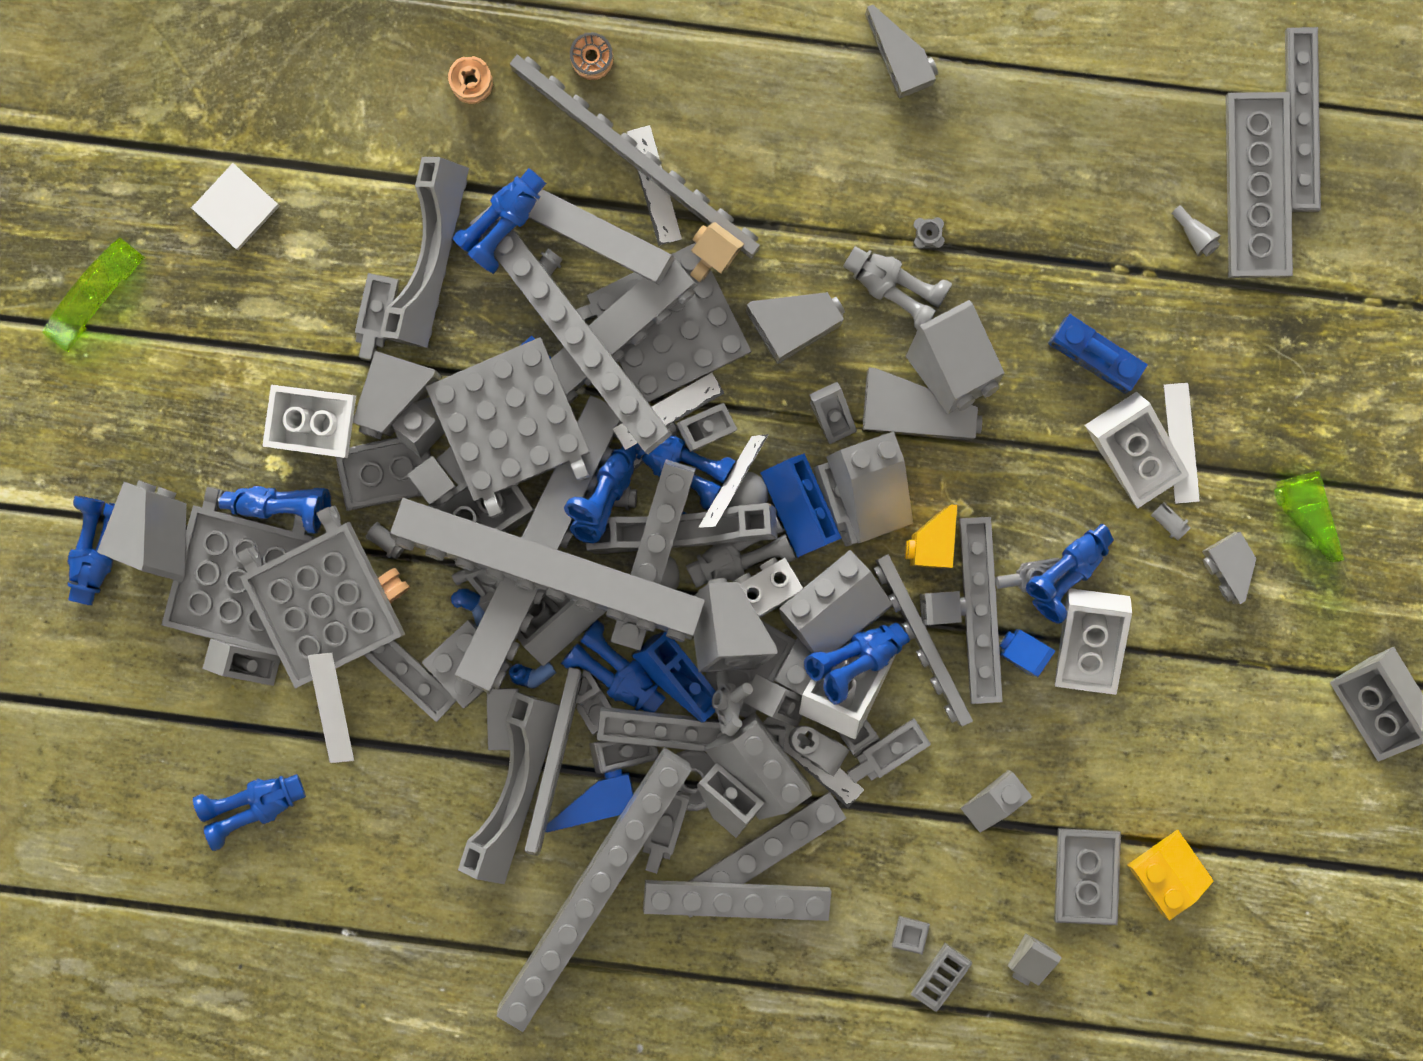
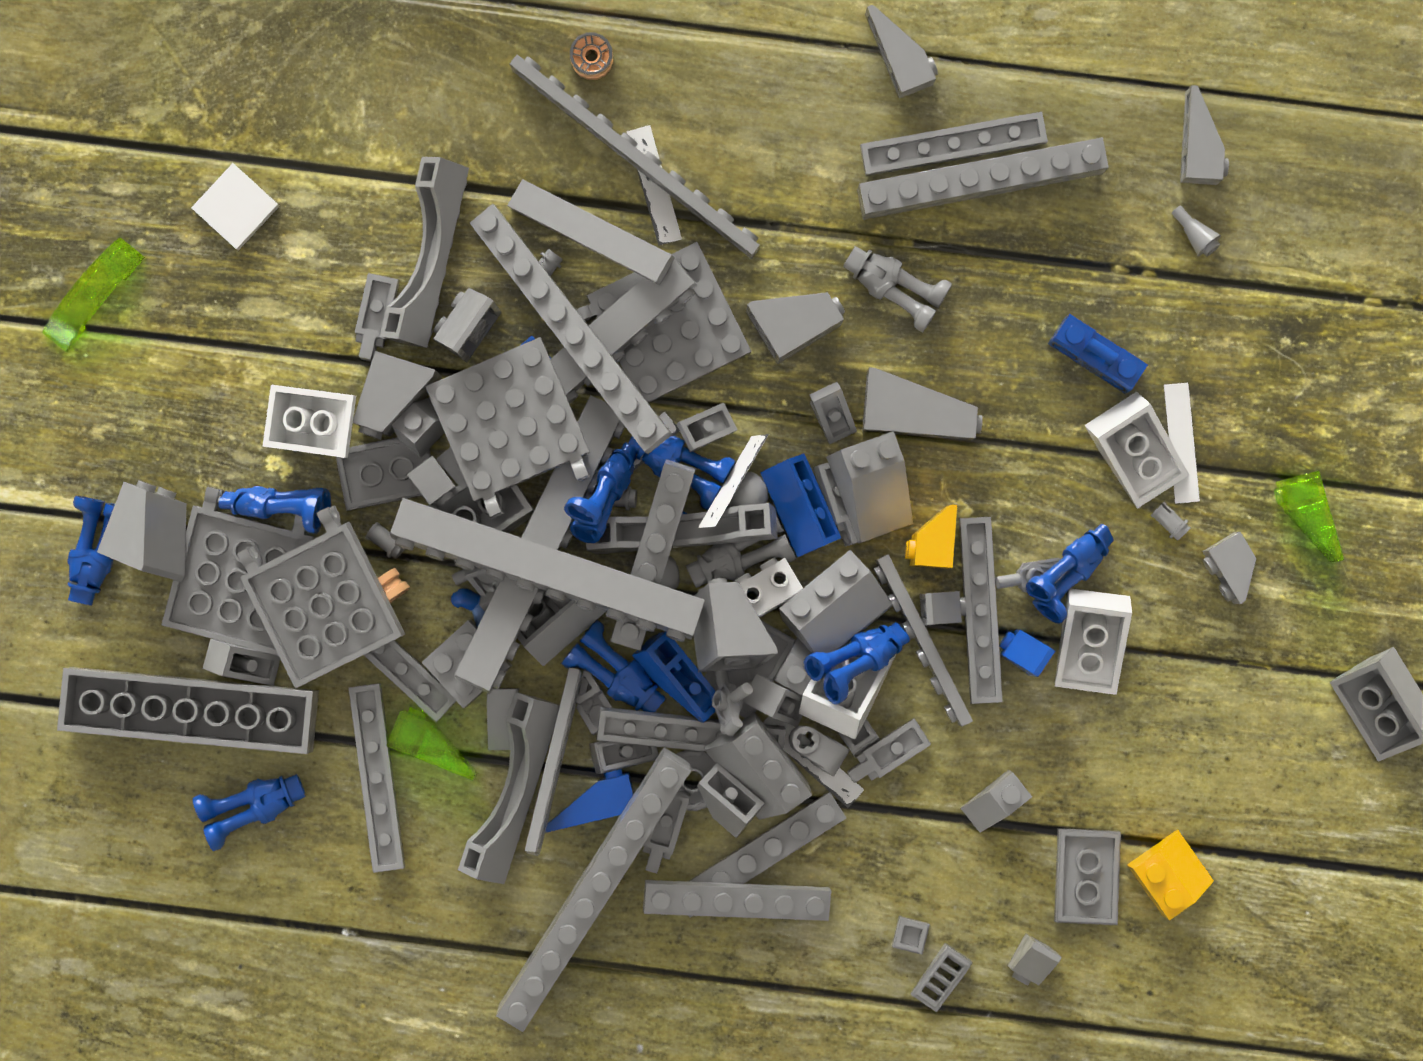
(188, 710): none -> light grey brick
(330, 707): white sticker -> none
(376, 778): none -> light grey plate
(425, 741): none -> clear neon green slope
(467, 323): none -> light grey slope
(472, 92): light nougat wheel -> none
(513, 206): blue piece -> none
(530, 677): arm -> none
(678, 405): white sticker -> none
(715, 248): tan brick -> none
(935, 226): light grey plate -> none
(953, 143): none -> light grey plate
(956, 358): light grey slope -> none
(982, 178): none -> light grey brick
(1202, 148): none -> light grey slope
(1259, 185): light grey plate -> none
(1303, 85): light grey tile -> none

